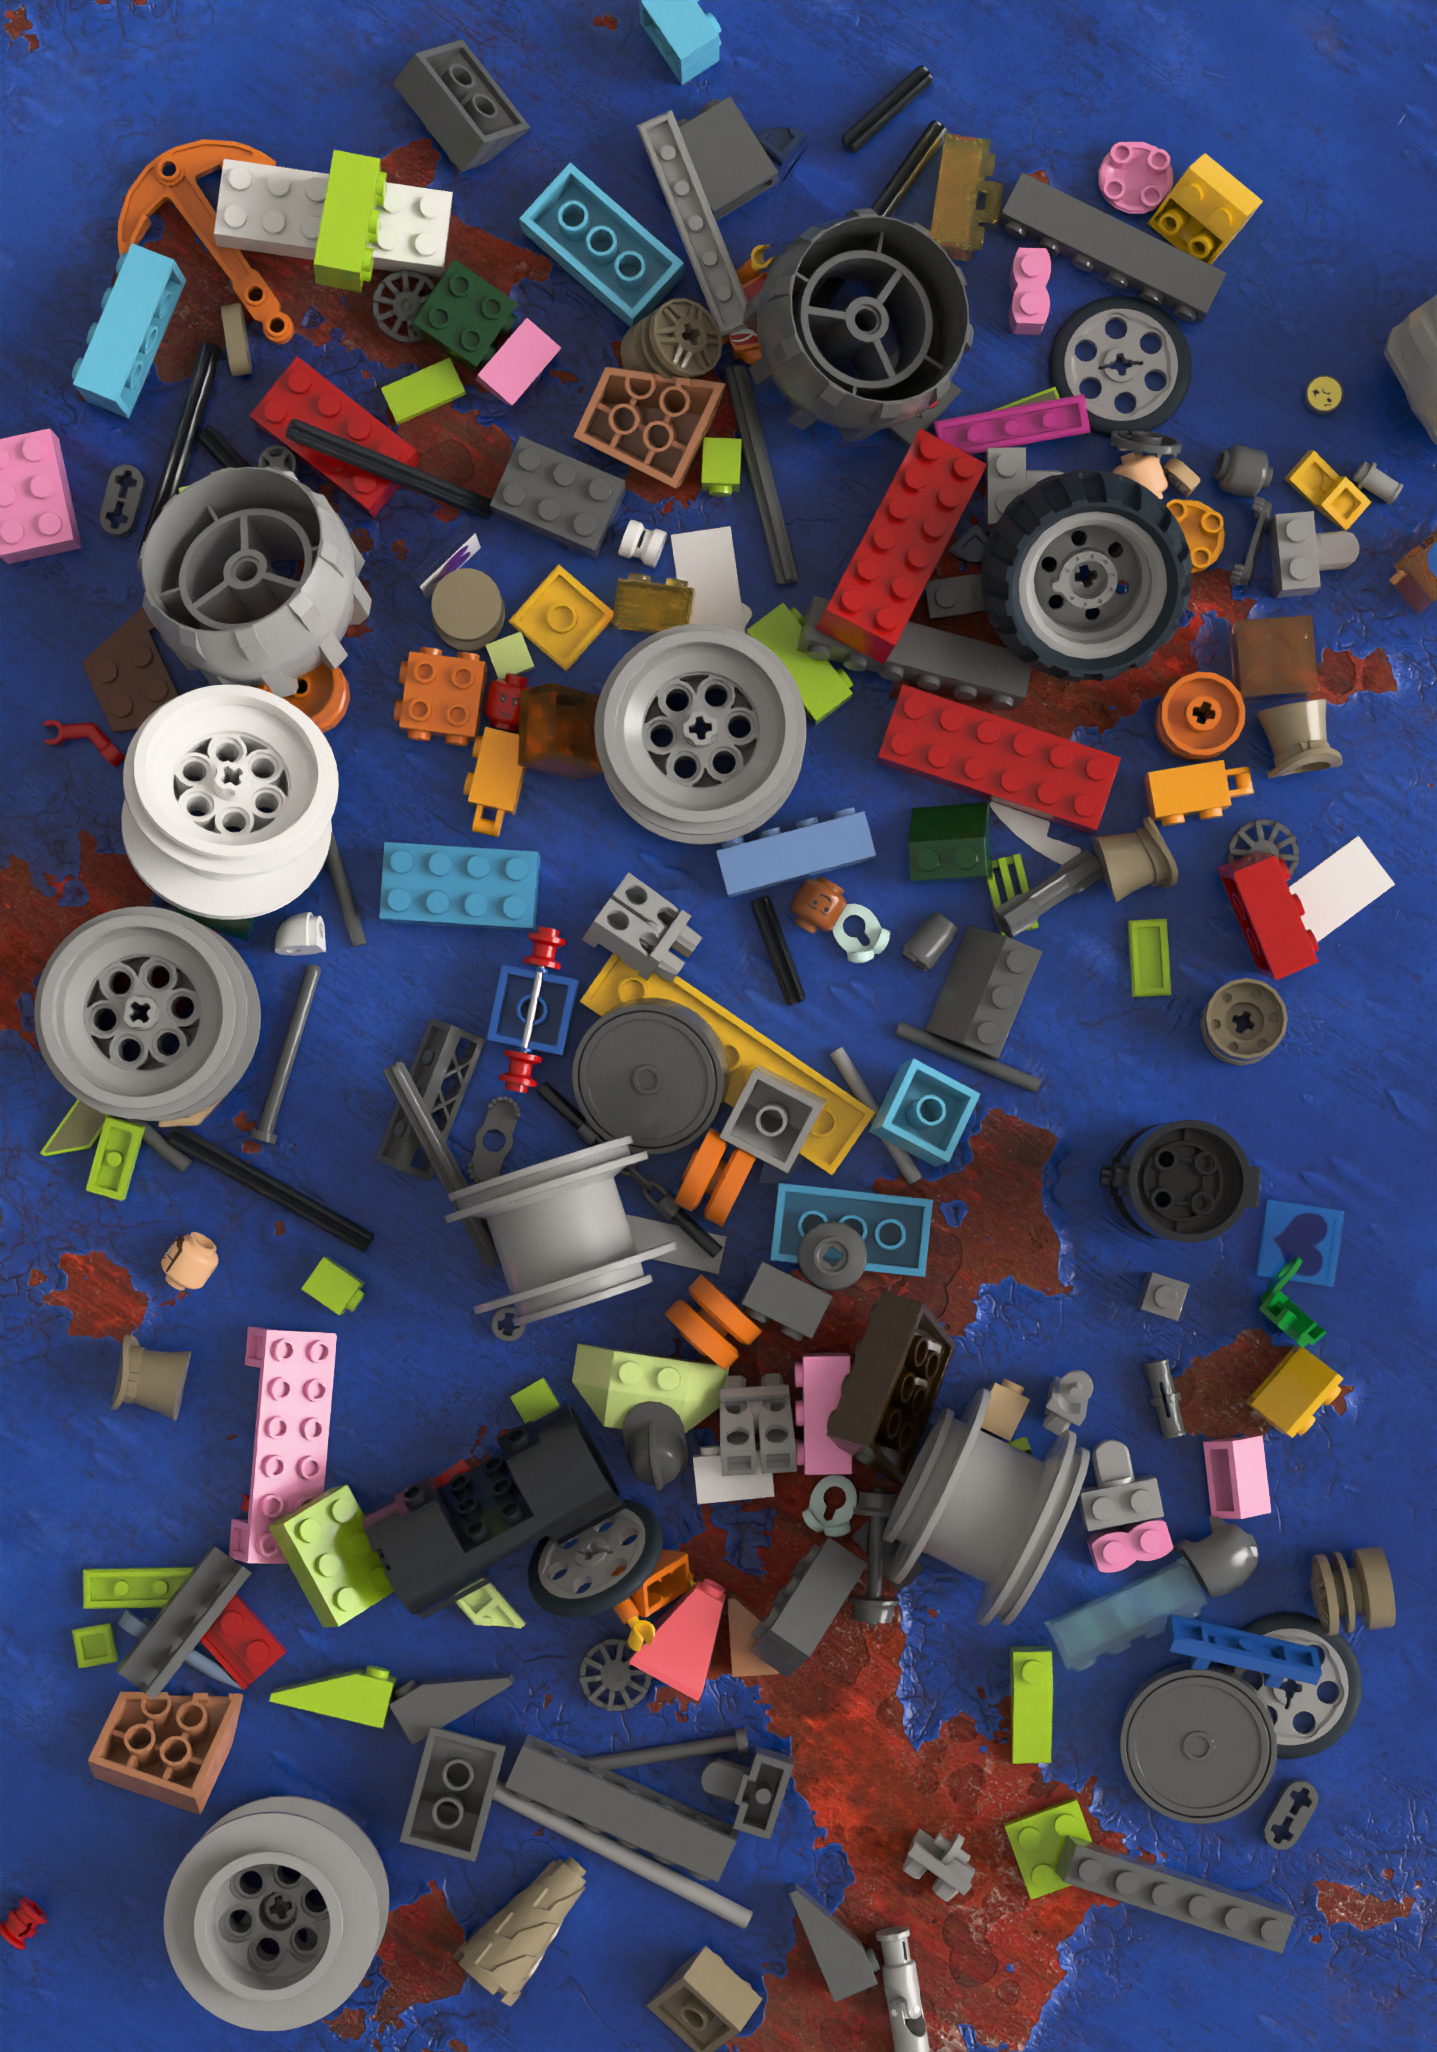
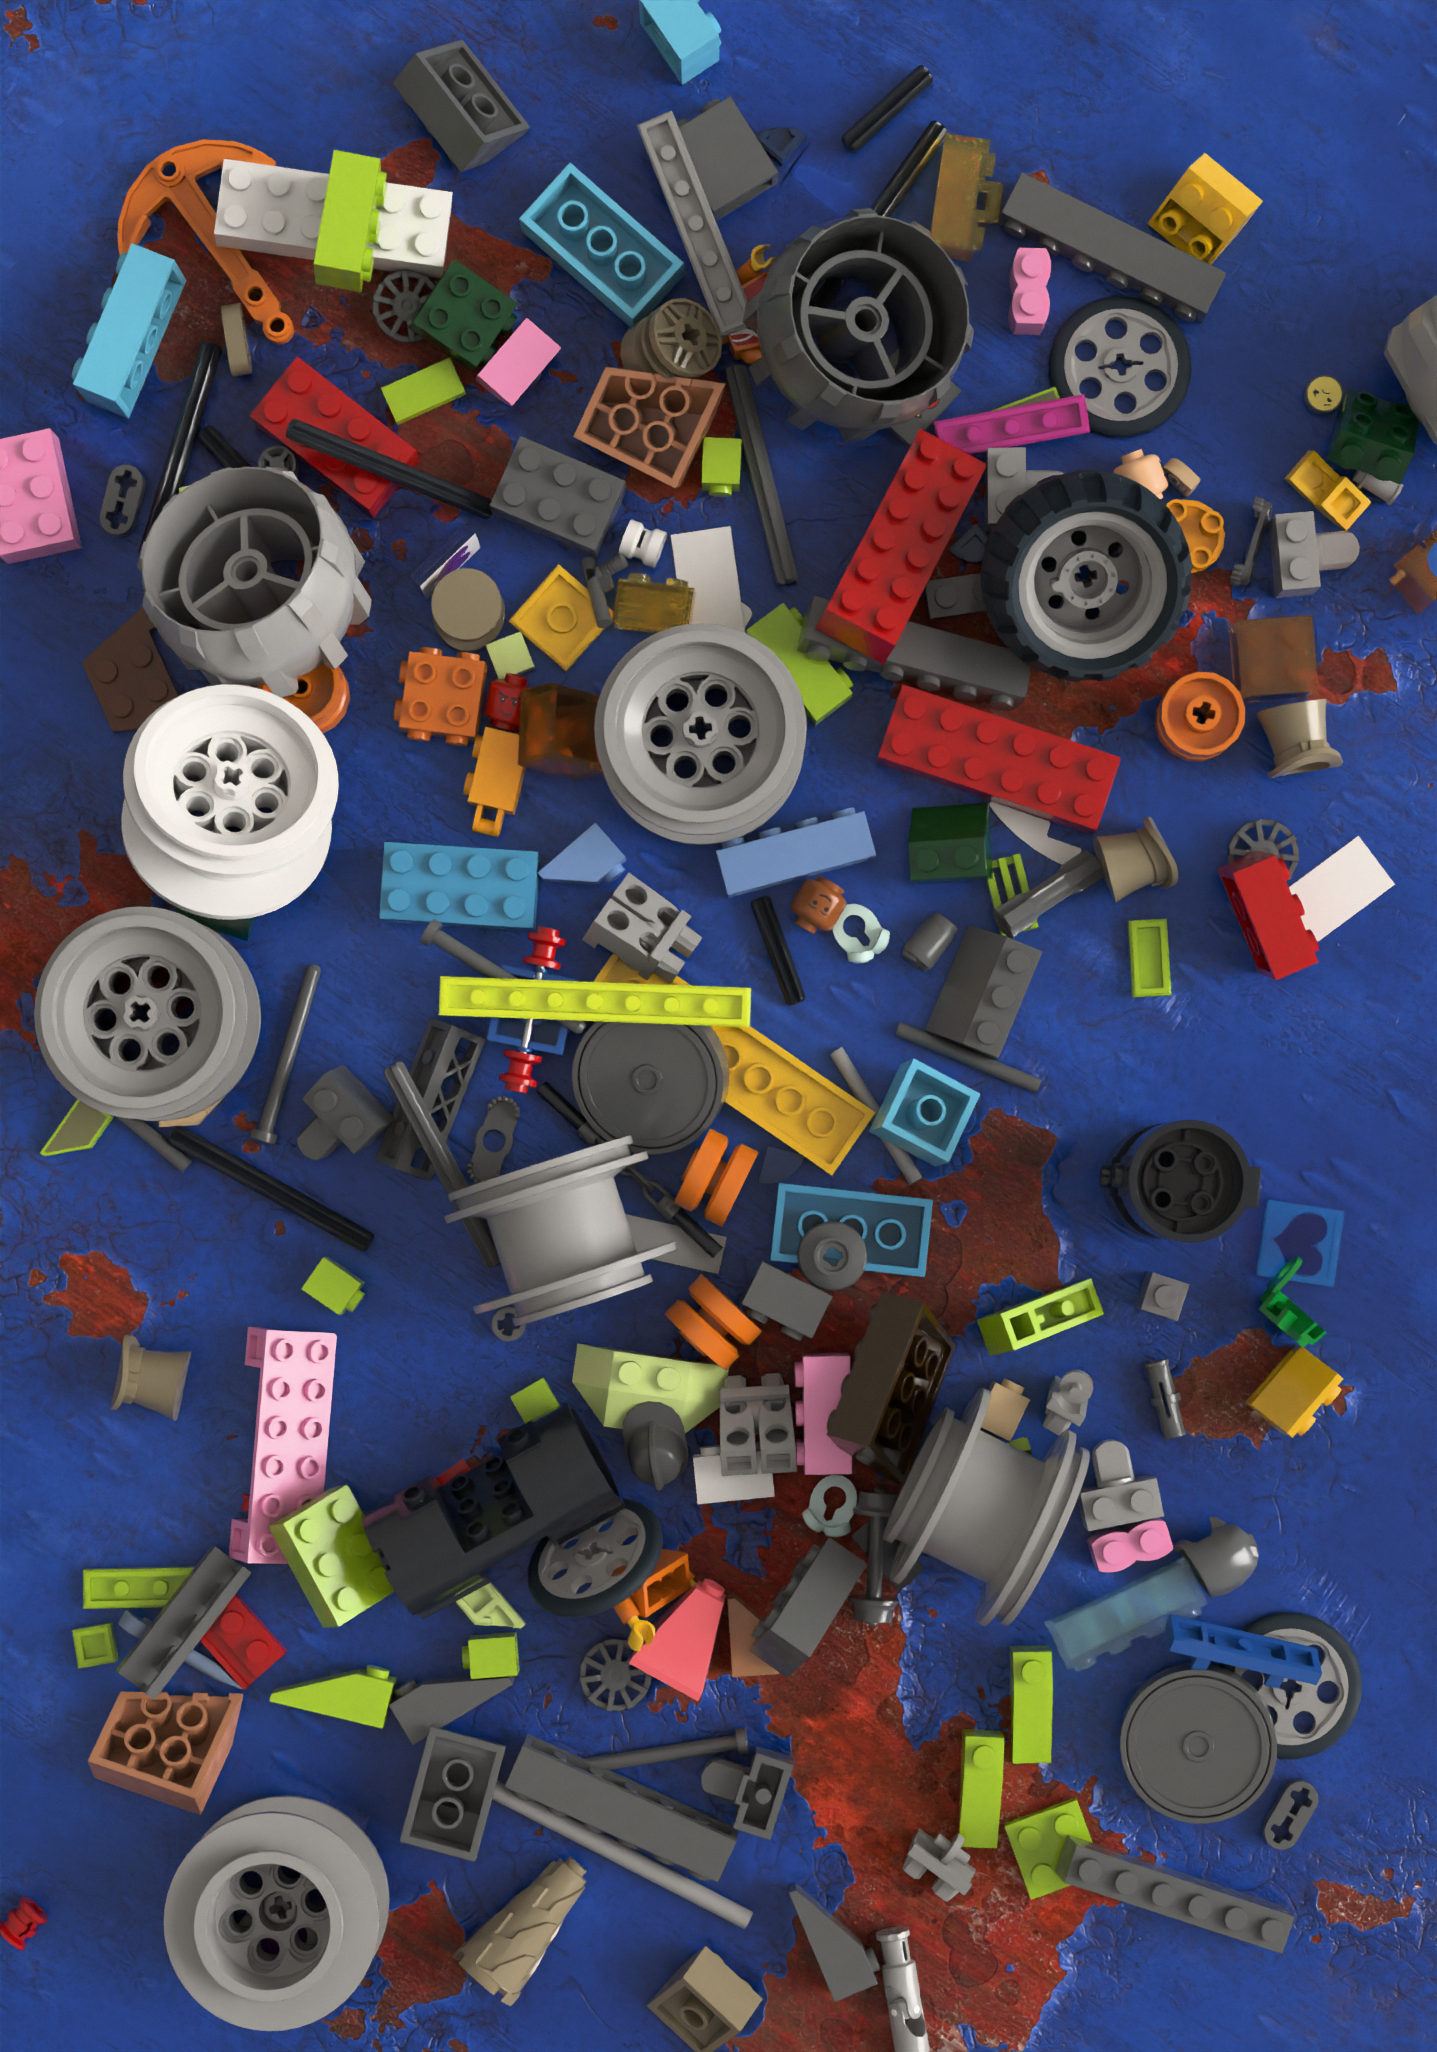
(86, 730): red arm -> none
(115, 1158): lime plate -> none
(189, 1261): light nougat head -> none
(301, 935): white piece -> none
(343, 1114): none -> dark grey brick
(344, 895): dark grey bar -> none
(435, 935): none -> dark grey bar
(491, 1655): none -> lime brick
(586, 861): none -> medium blue slope
(595, 1001): none -> neon yellow tile
(601, 583): none -> dark grey hose
(772, 1118): light grey slope -> none
(981, 1787): none -> lime slope
(1040, 1317): none -> lime slope
(1135, 177): bright pink dish -> none
(1146, 442): dark grey wheel -> none
(1193, 791): light orange brick -> none
(1237, 1477): bright pink brick -> none
(1242, 470): dark grey head -> none
(1264, 1015): dark tan wheel -> none
(1360, 1589): dark tan wheel -> none
(1374, 436): none -> dark green brick

